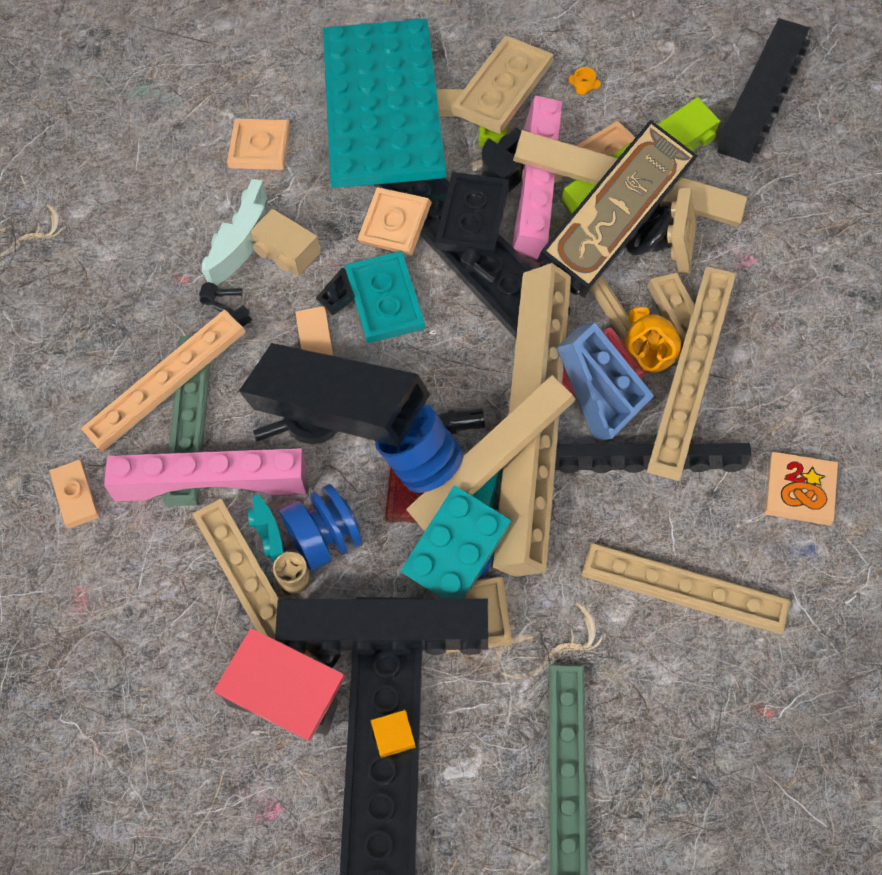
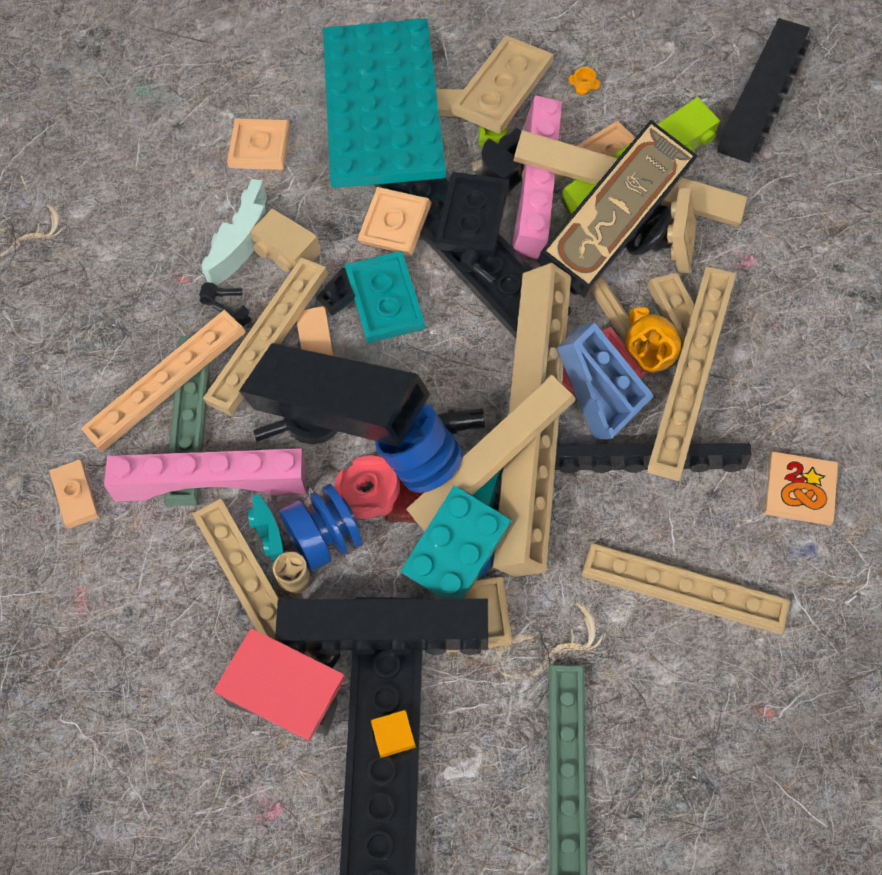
(269, 328): none -> tan plate
(377, 500): none -> coral plate

